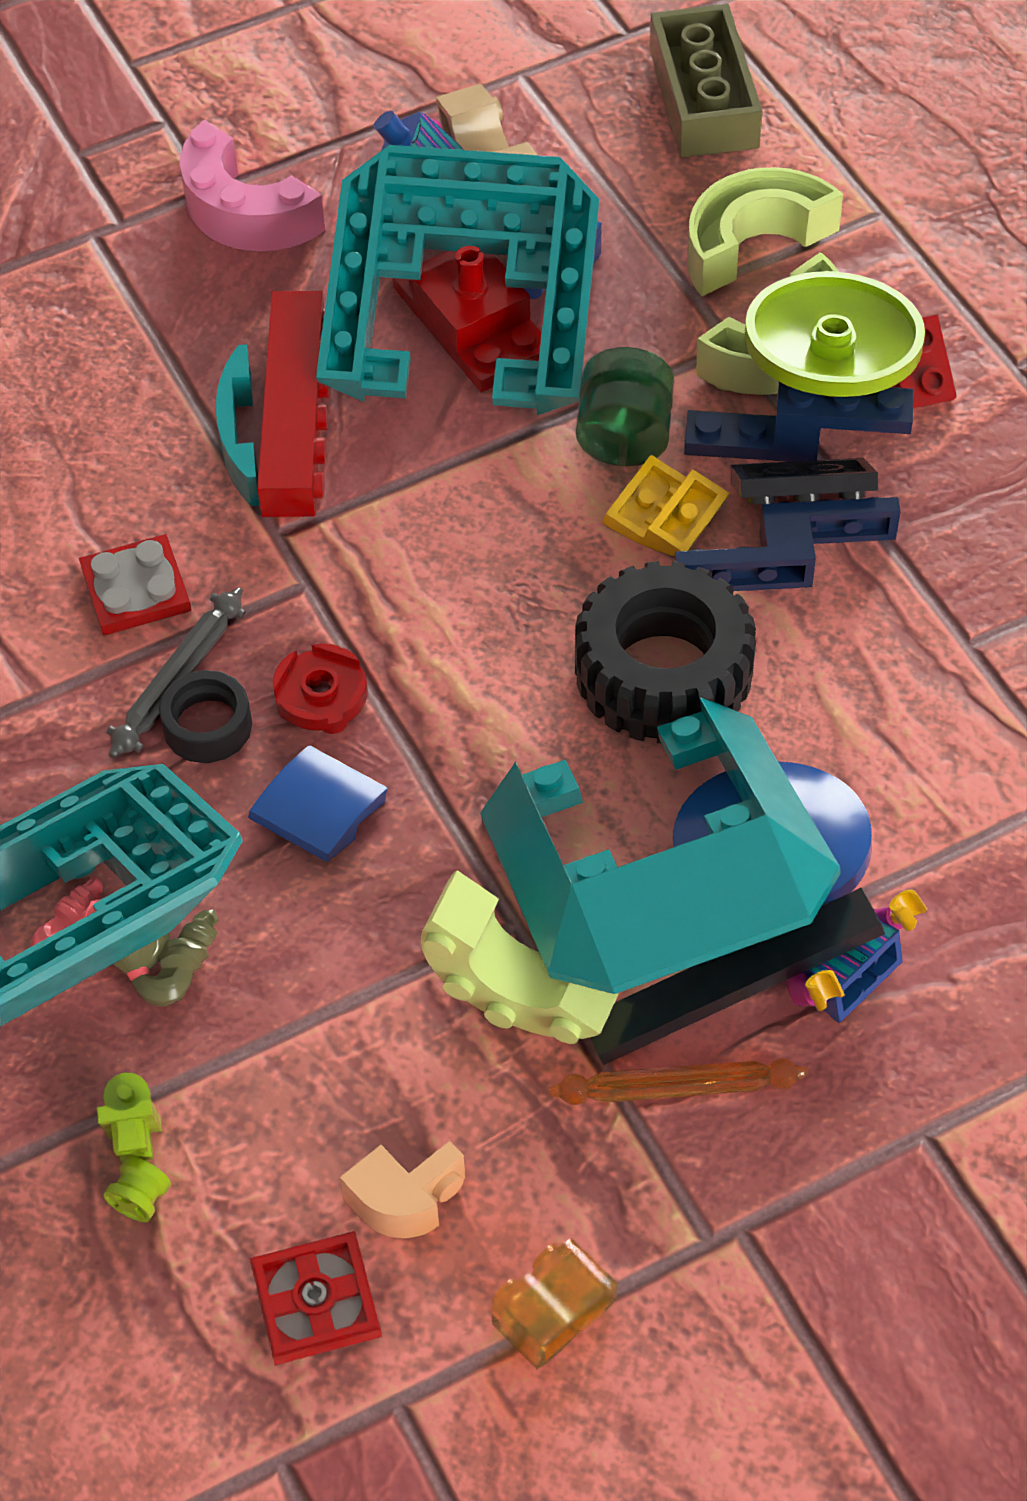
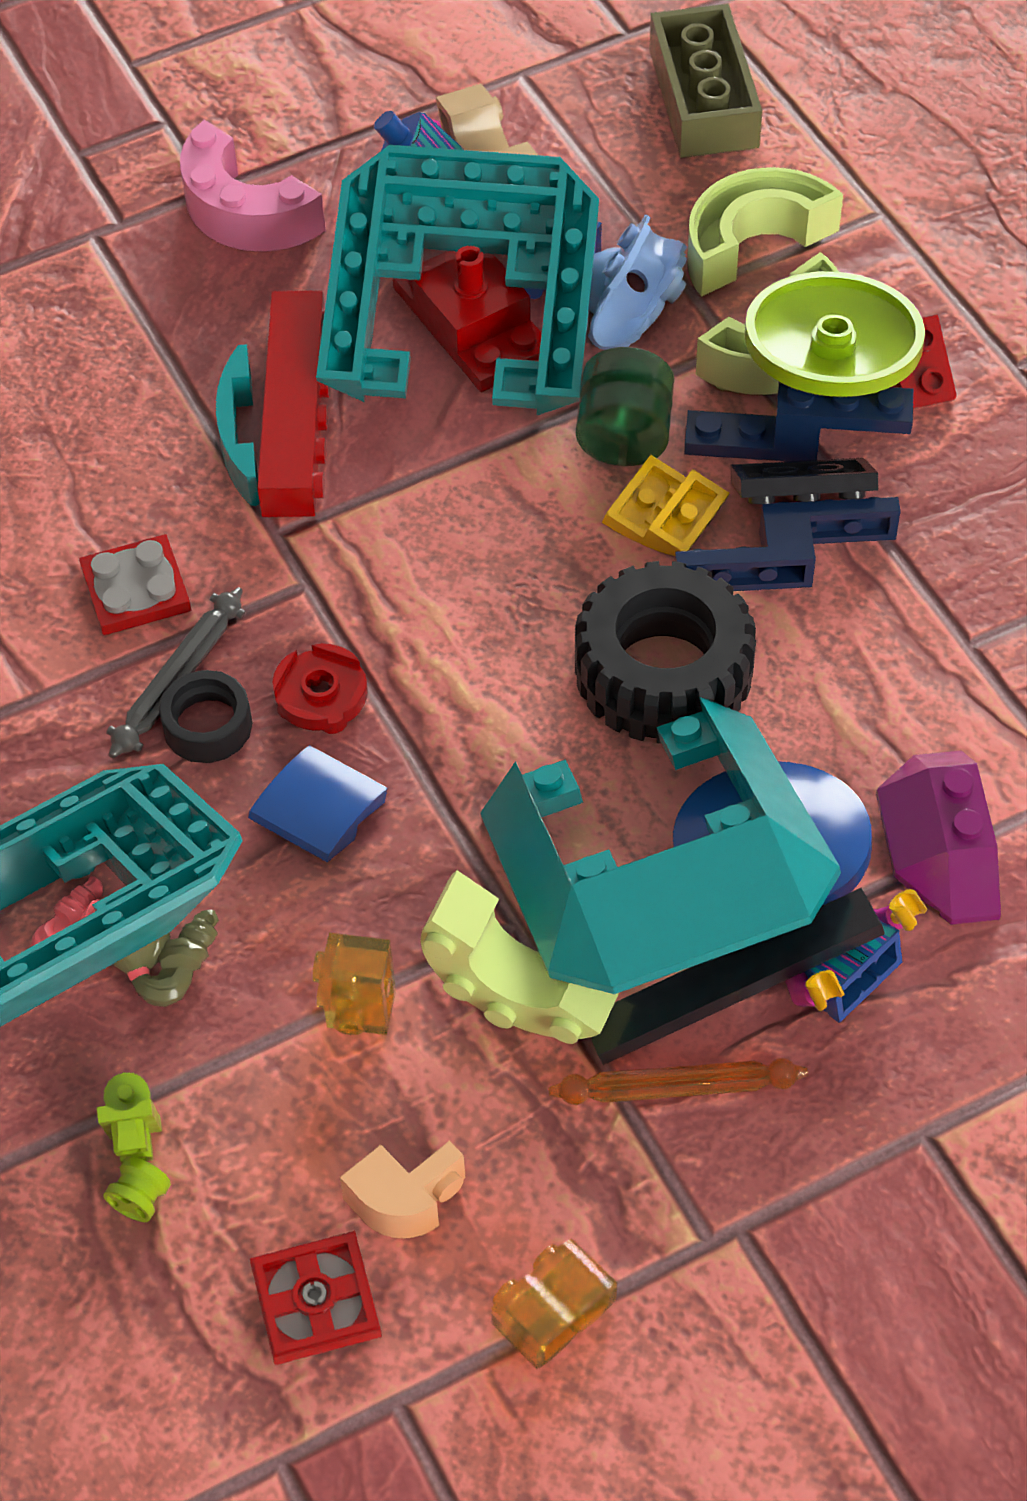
(355, 983): none -> clear yellow brick
(620, 311): none -> light blue piece
(942, 835): none -> magenta wedge

